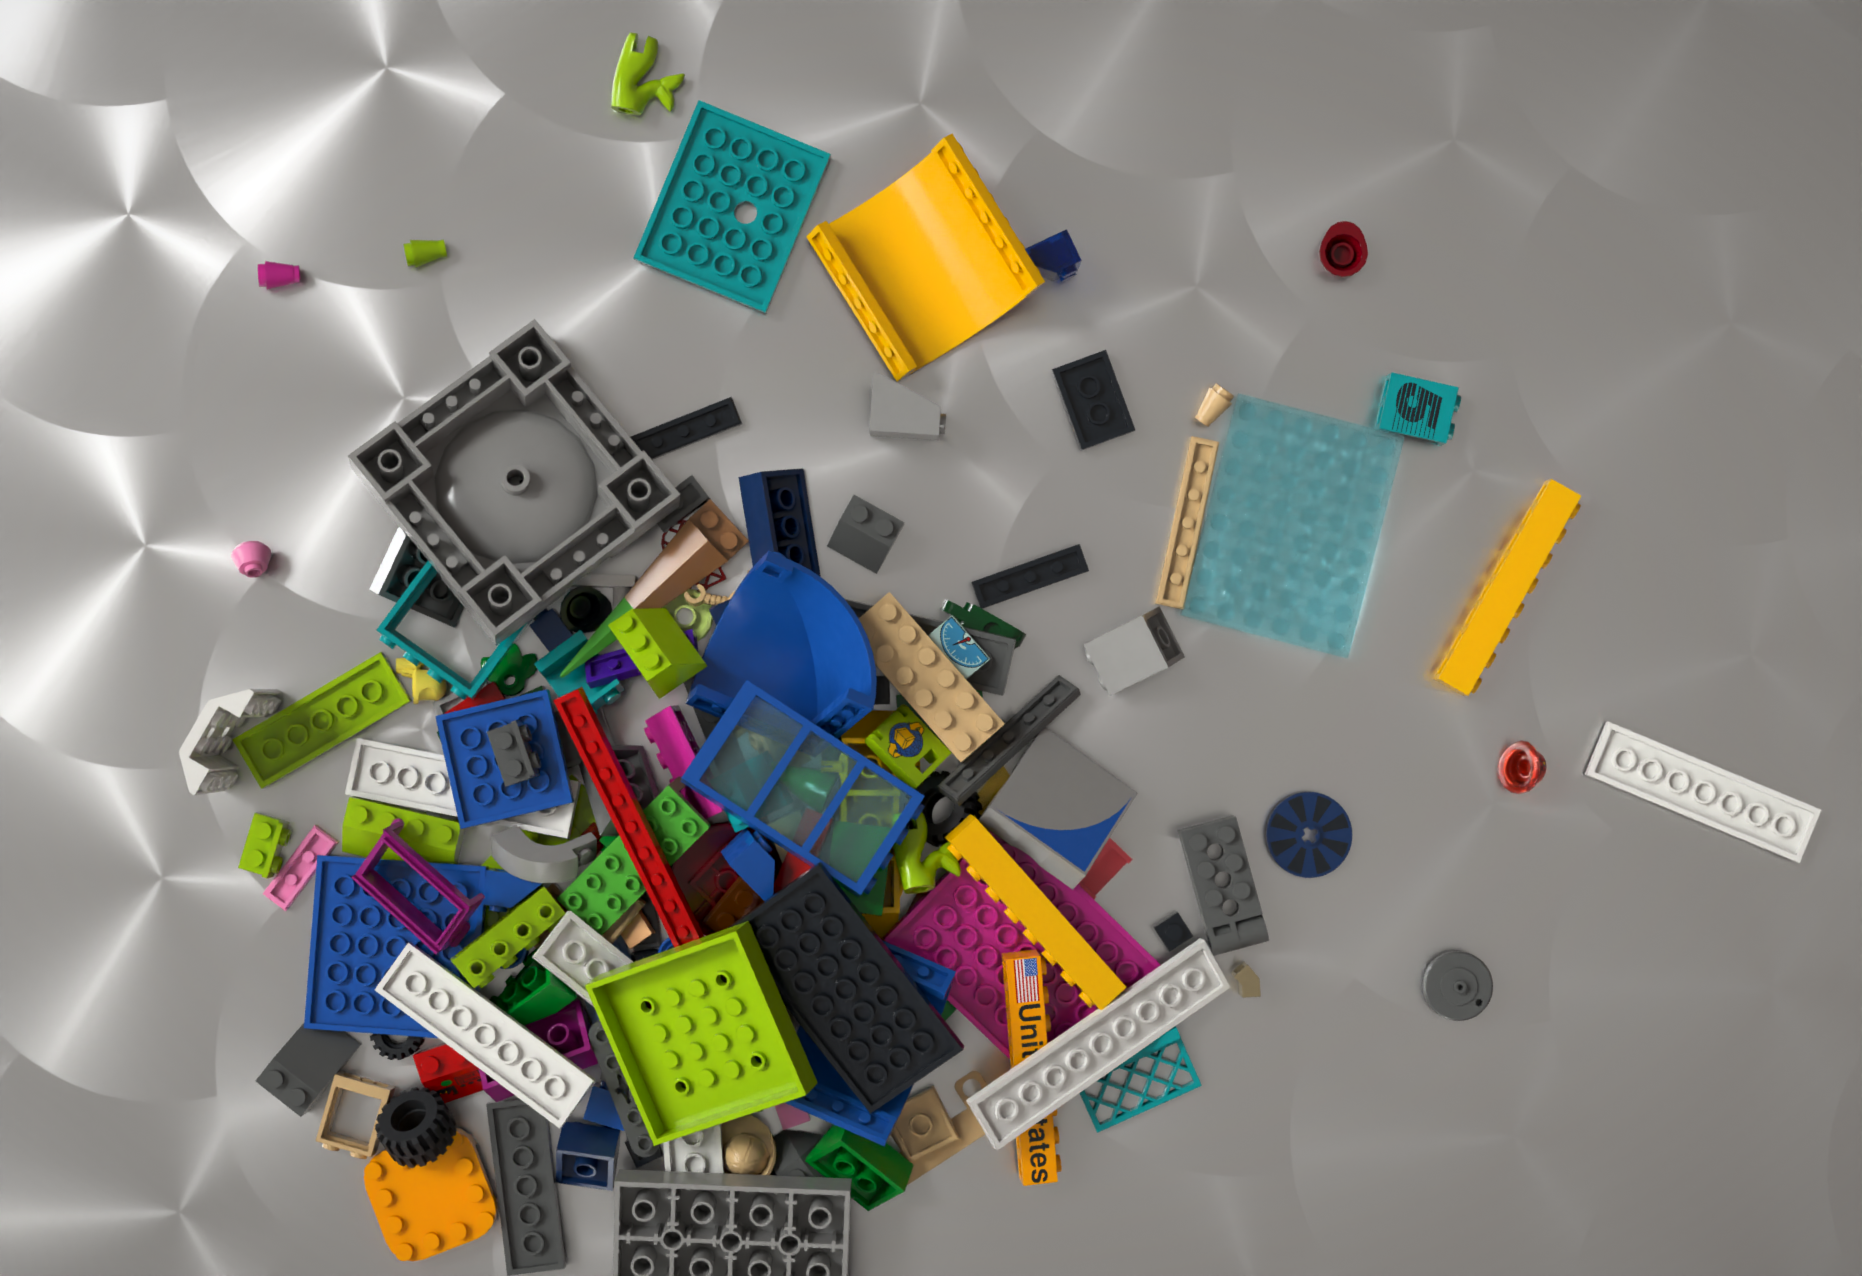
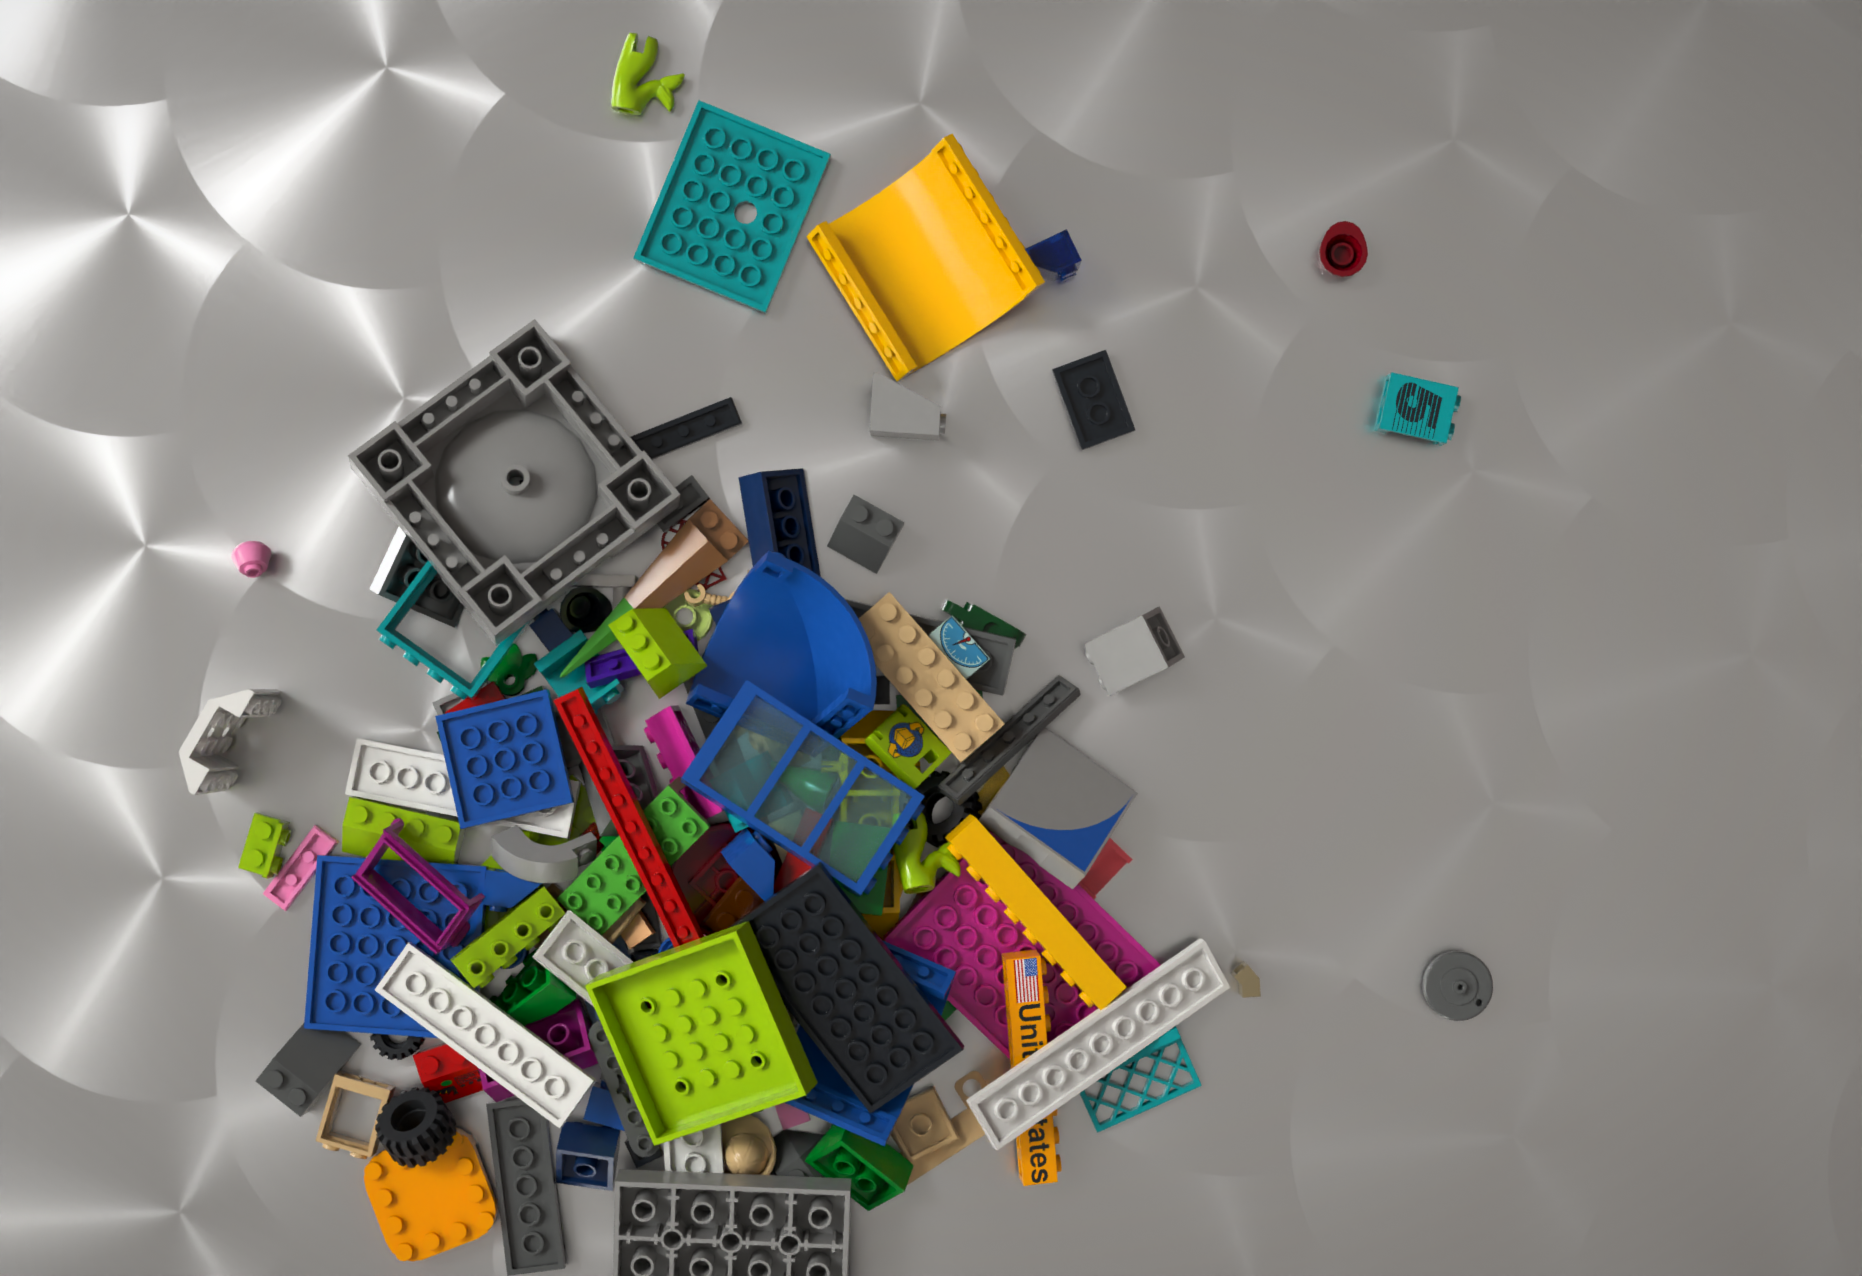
(277, 274): dark pink cone -> none
(322, 720): lime plate -> none
(423, 685): light yellow piece -> none
(424, 251): lime cone -> none
(514, 752): dark grey bracket -> none
(1030, 576): black plate -> none
(1173, 931): black plate -> none
(1187, 522): tan tile -> none
(1214, 404): tan cone -> none
(1245, 924): dark grey hinge -> none
(1287, 828): dark blue piece -> none
(1292, 525): clear light blue plate -> none
(1507, 588): yellow brick -> none
(1521, 767): clear red hat -> none
(1702, 792): white plate -> none

